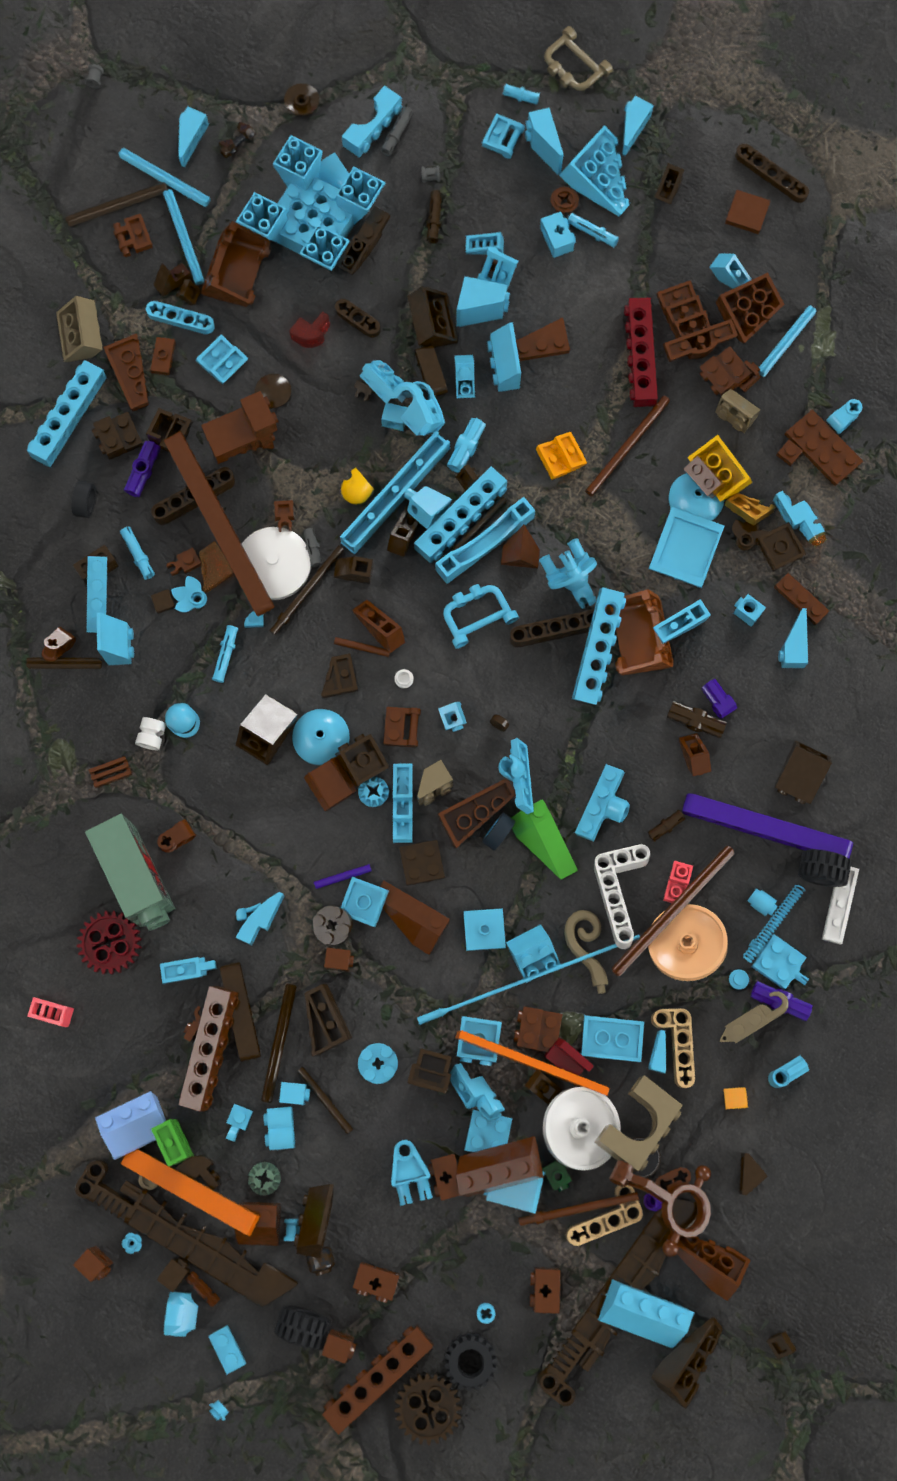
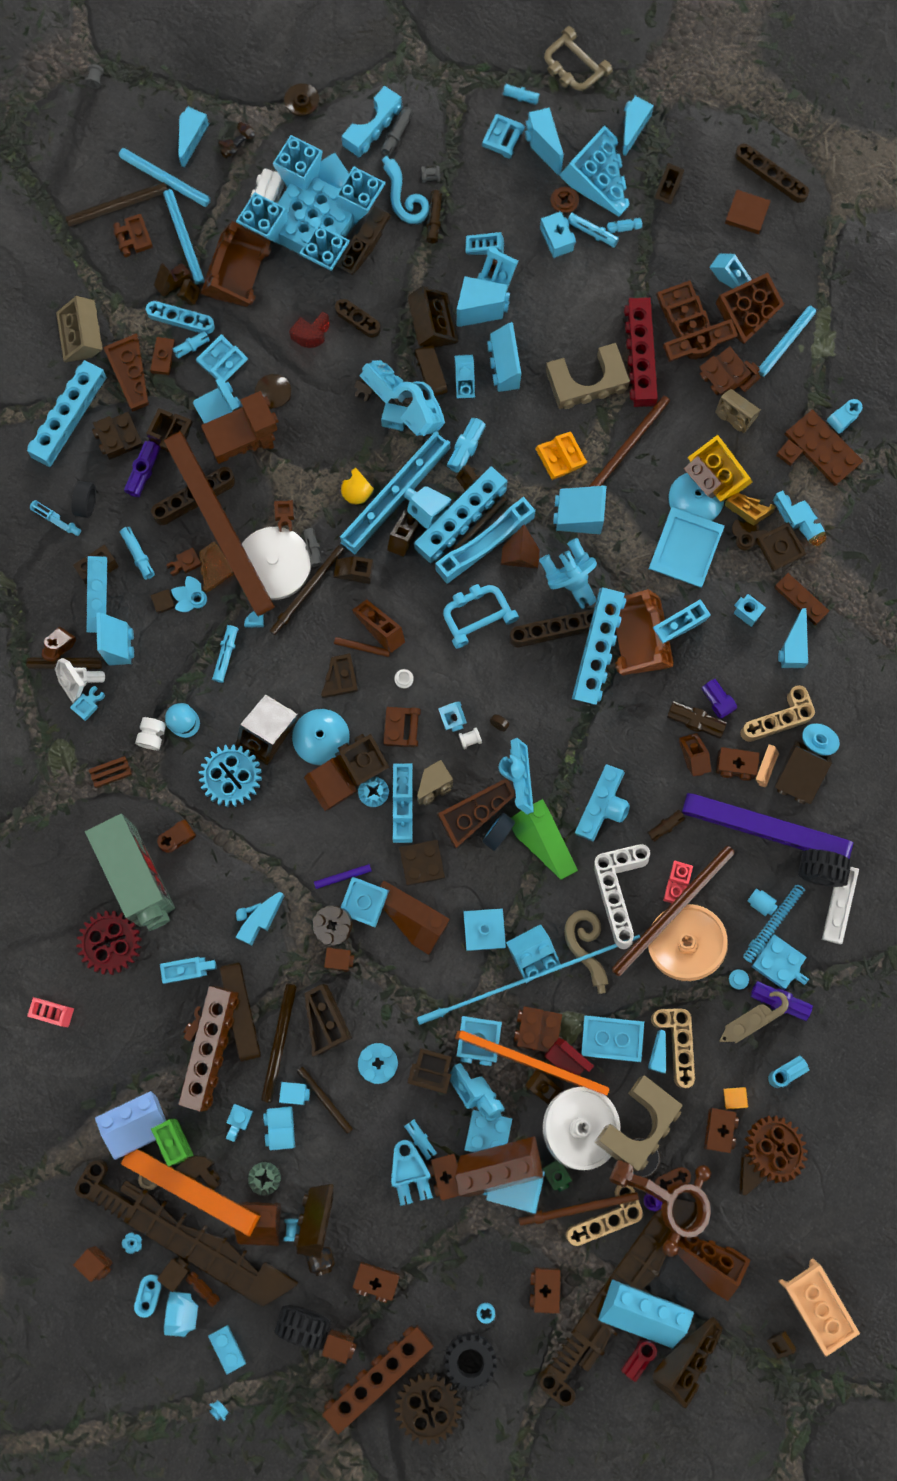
(53, 517): none -> medium azure piece
(75, 679): none -> white piece
(85, 705): none -> medium azure plate
(147, 1295): none -> medium azure plate
(191, 344): none -> medium azure pin
(217, 402): none -> medium azure bracket
(244, 765): none -> medium azure gear
(269, 185): none -> white brick
(395, 174): none -> medium azure plant
(420, 1139): none -> medium azure pin
(470, 738): none -> white bush
(544, 342): reddish brown wing -> none
(569, 393): none -> dark tan arch
(580, 509): none -> medium azure slope
(624, 225): none -> medium azure axle
(637, 1361): none -> dark red piece
(713, 1138): none -> reddish brown brick
(746, 760): none -> reddish brown brick
(767, 766): none -> light nougat tile
(776, 718): none -> tan beam
(776, 1149): none -> reddish brown gear
(820, 739): none -> medium azure dish
(821, 1308): none -> light nougat plate

